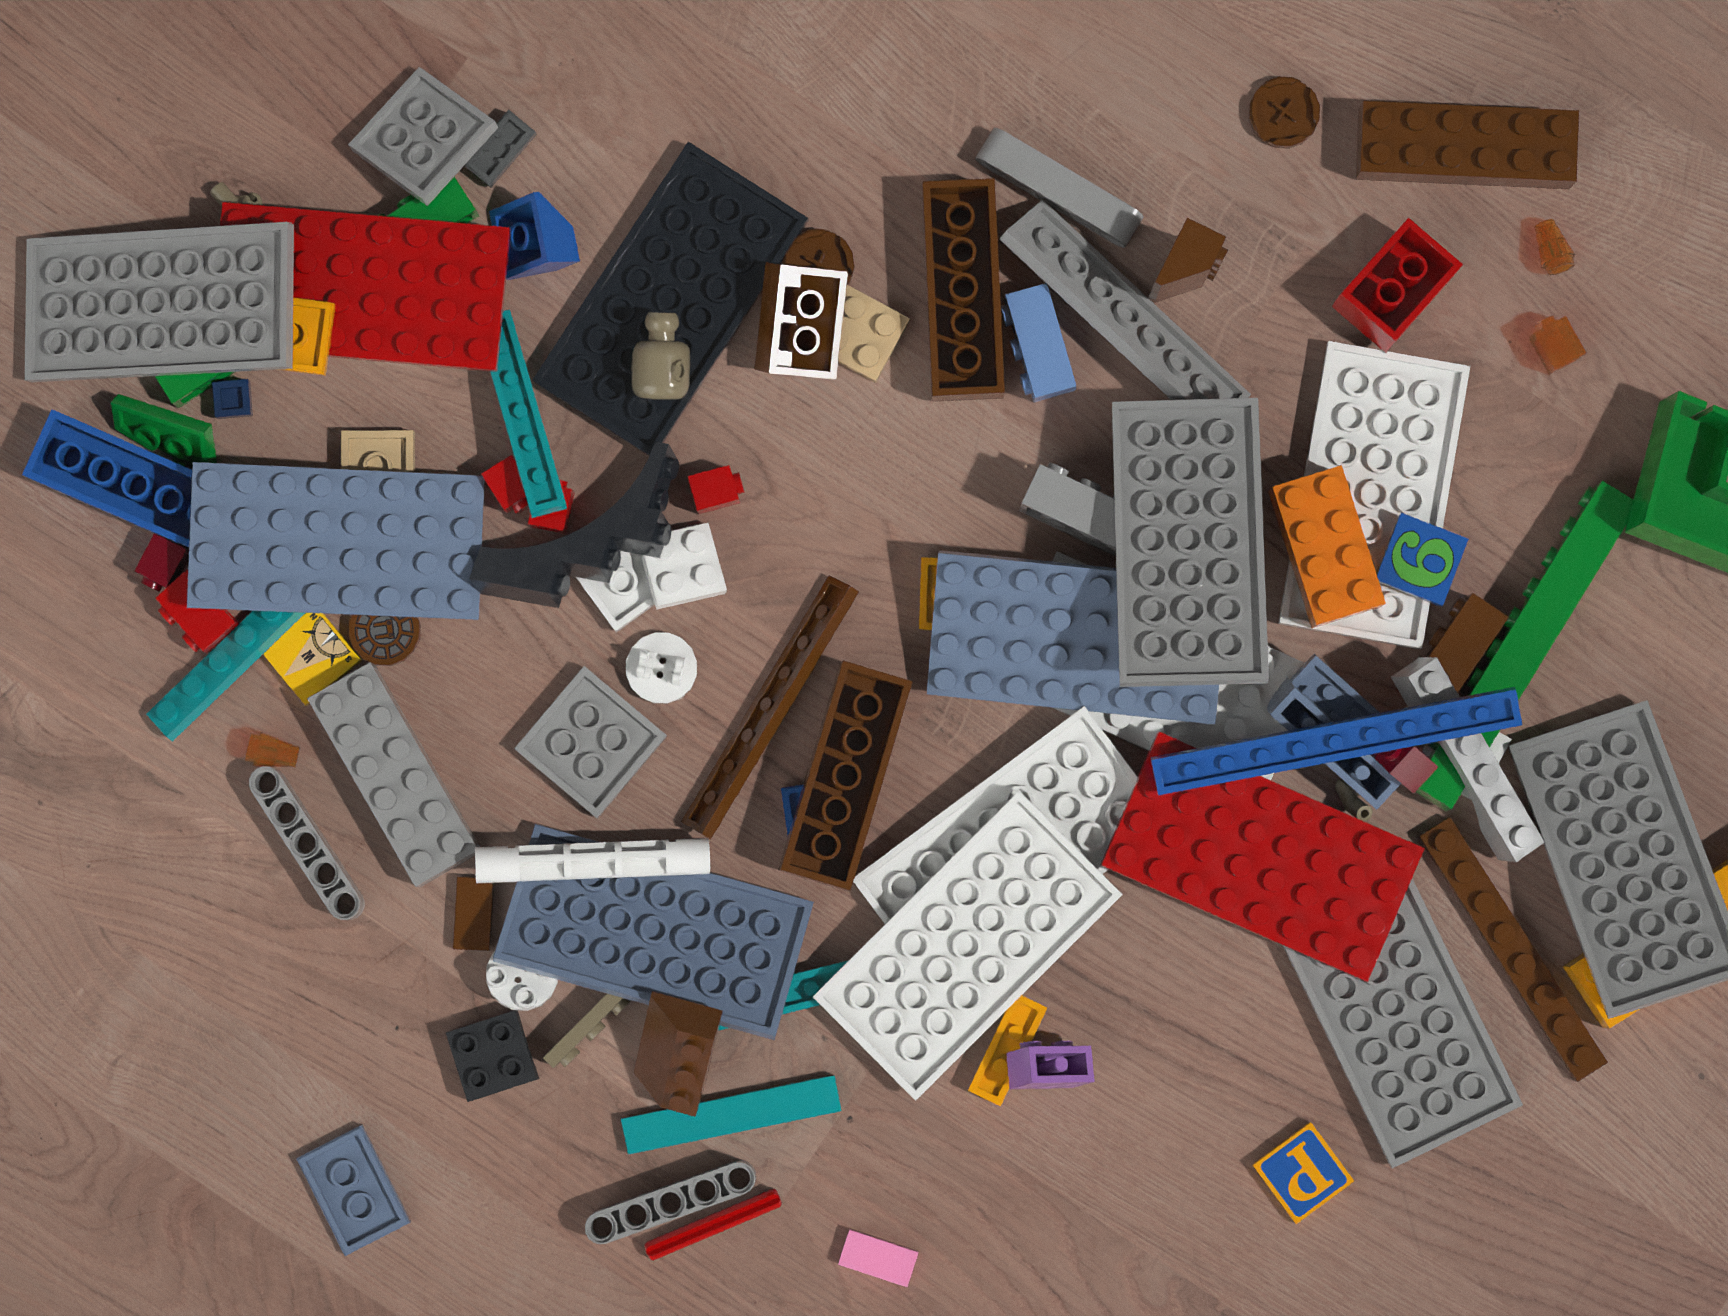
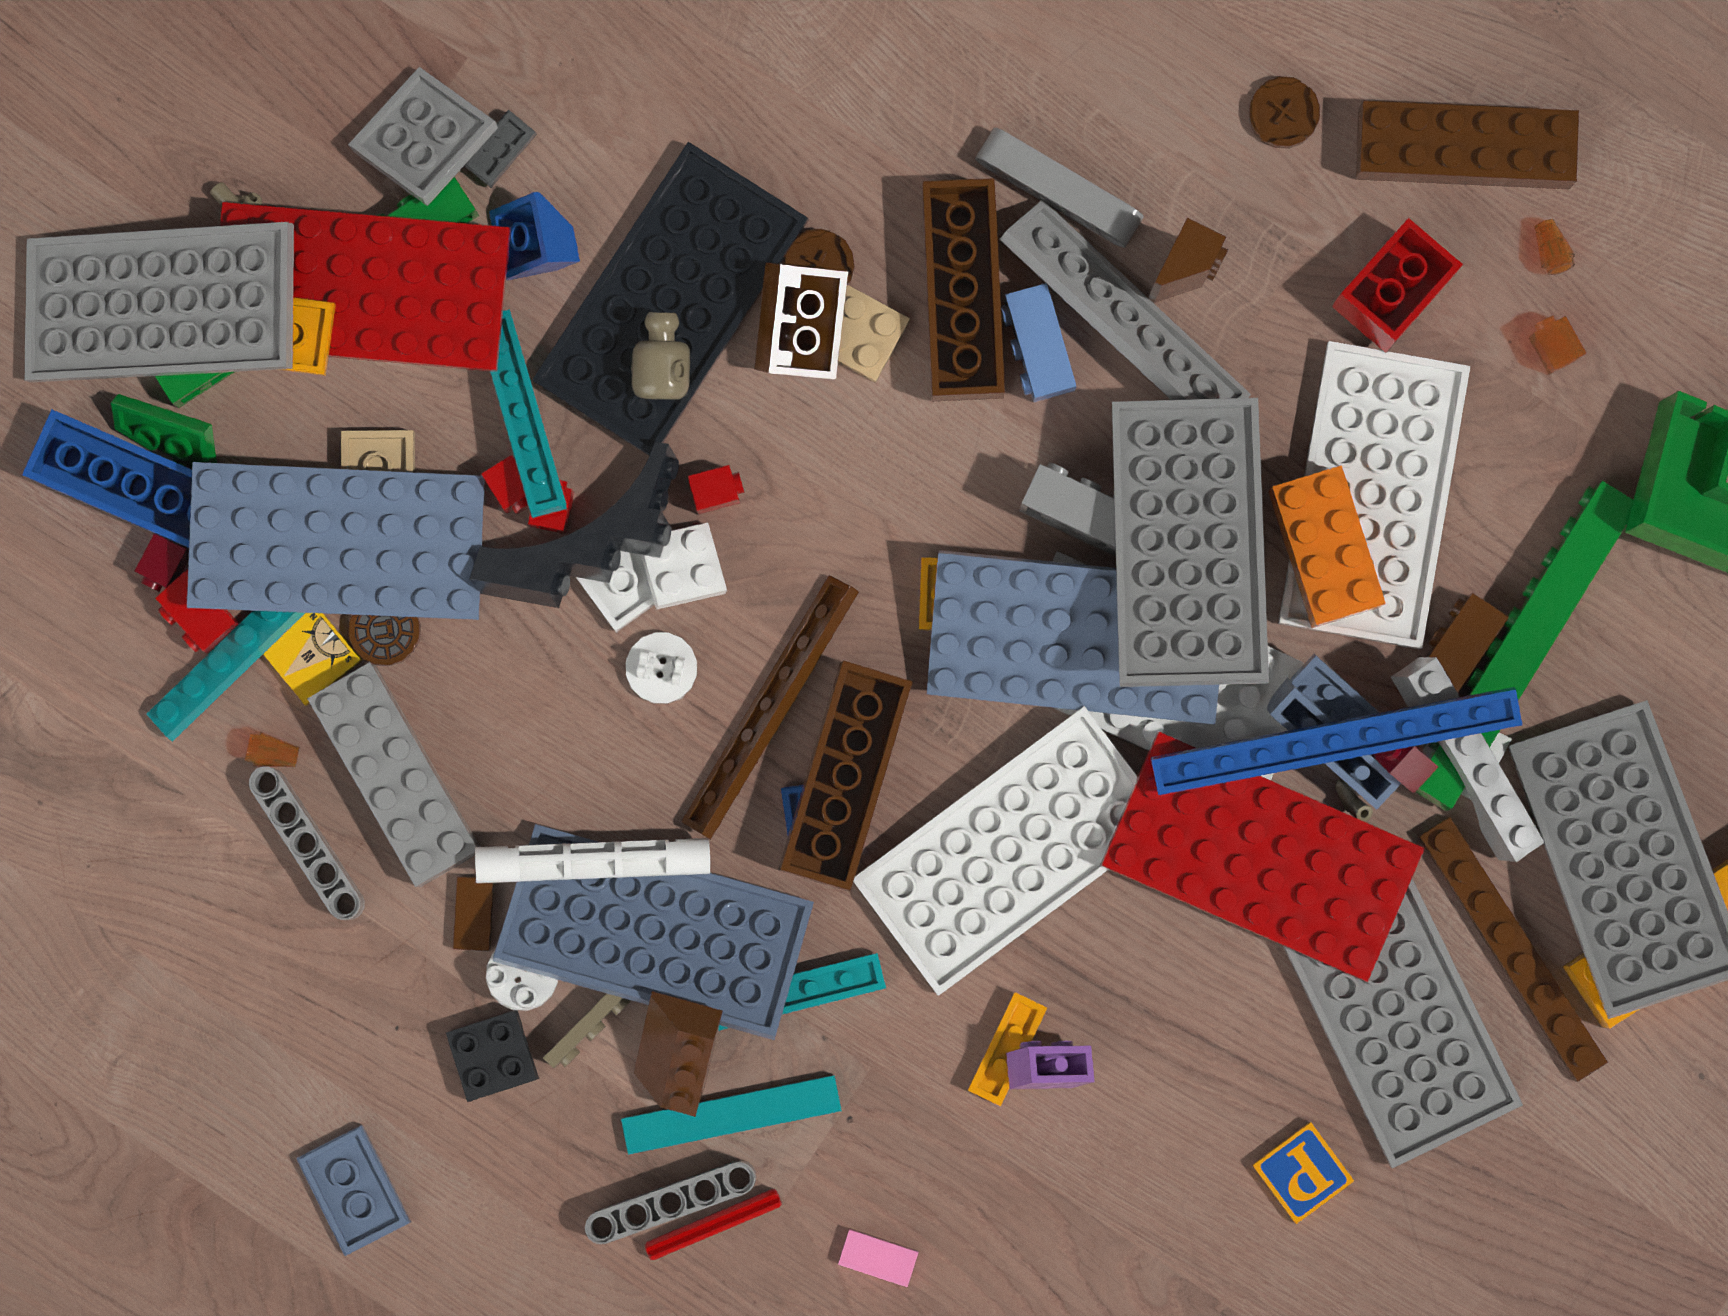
(232, 399): dark blue plate -> none
(590, 742): light grey plate -> none
(967, 945): white plate -> none
(1421, 559): blue tile -> none

